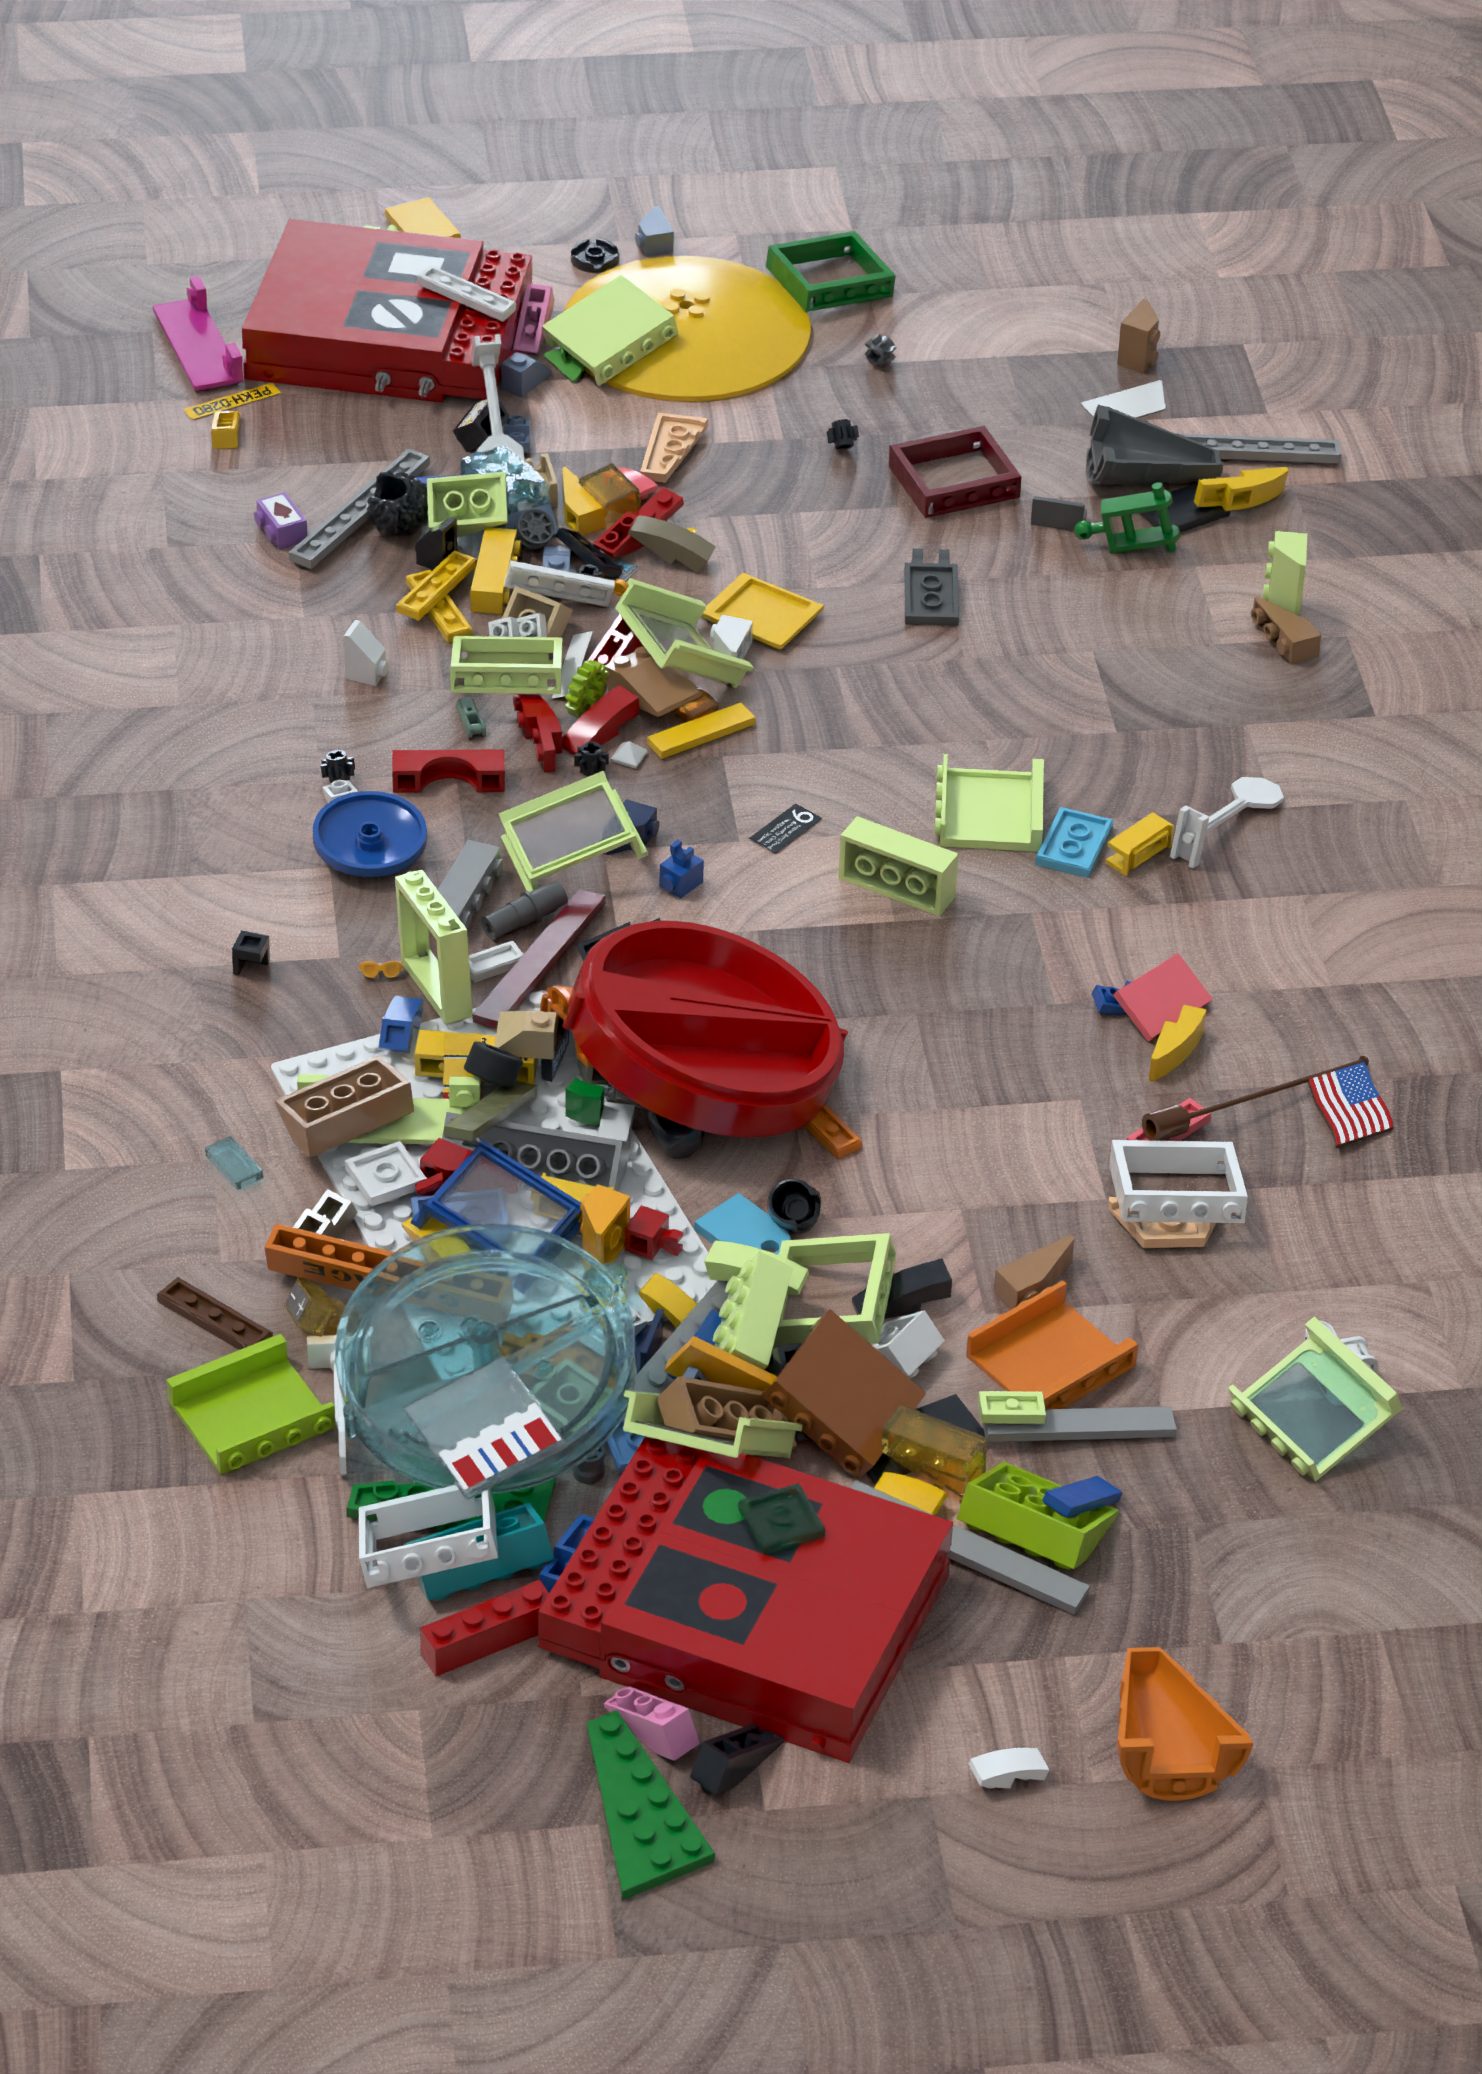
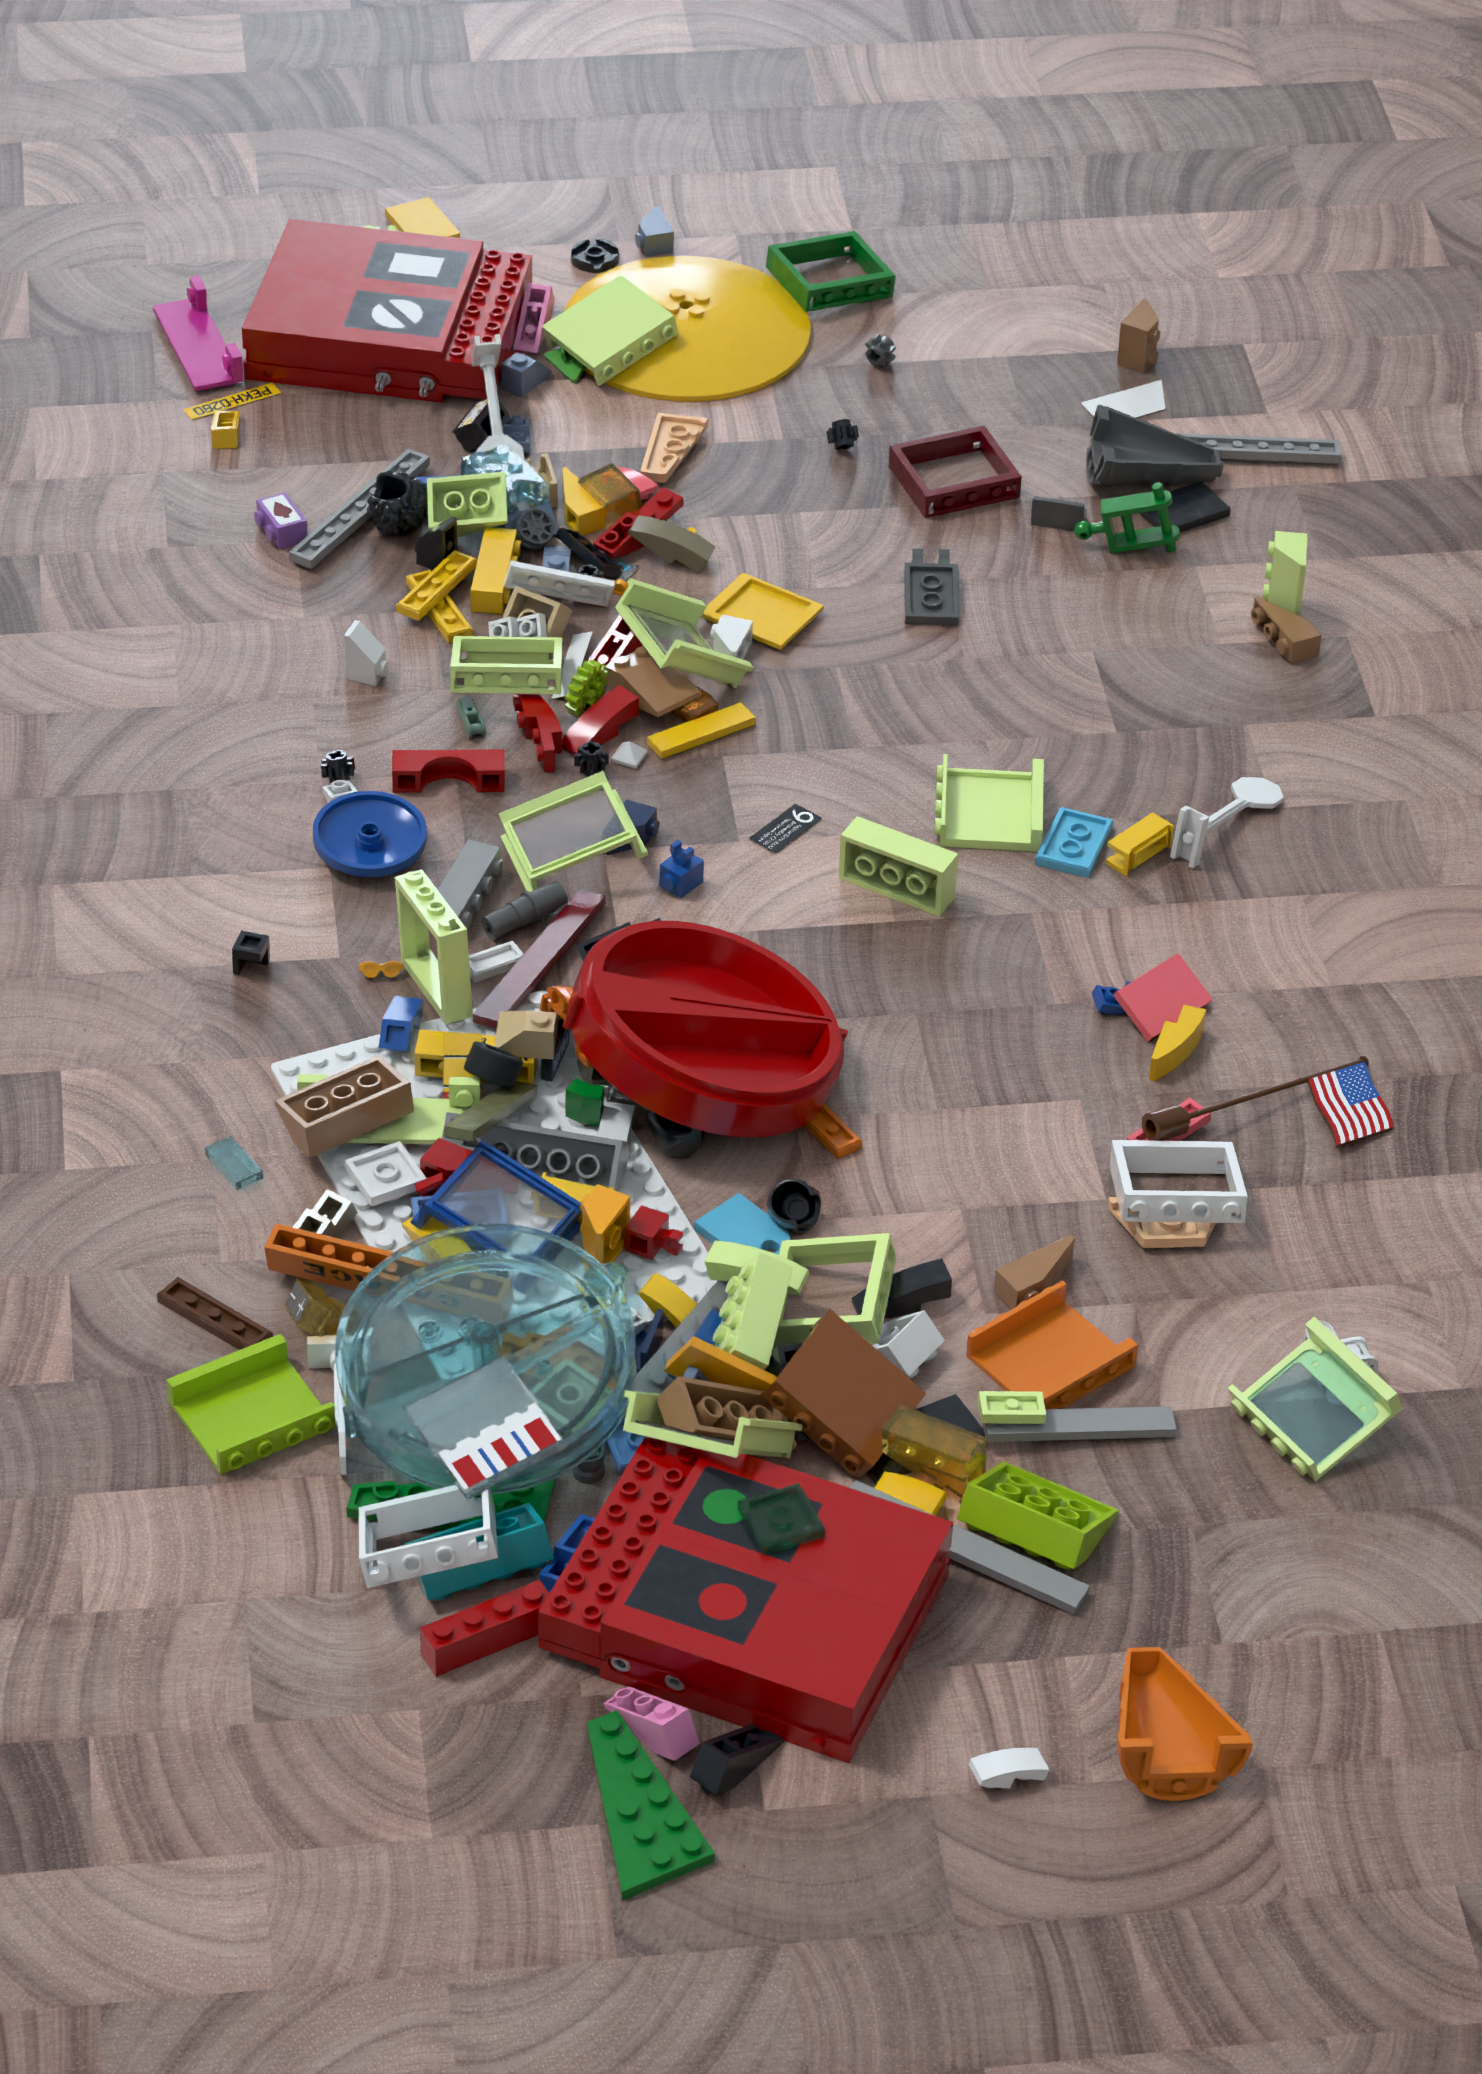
(466, 293): white tile -> none
(1082, 1496): blue tile -> none
(1242, 492): yellow slope -> none

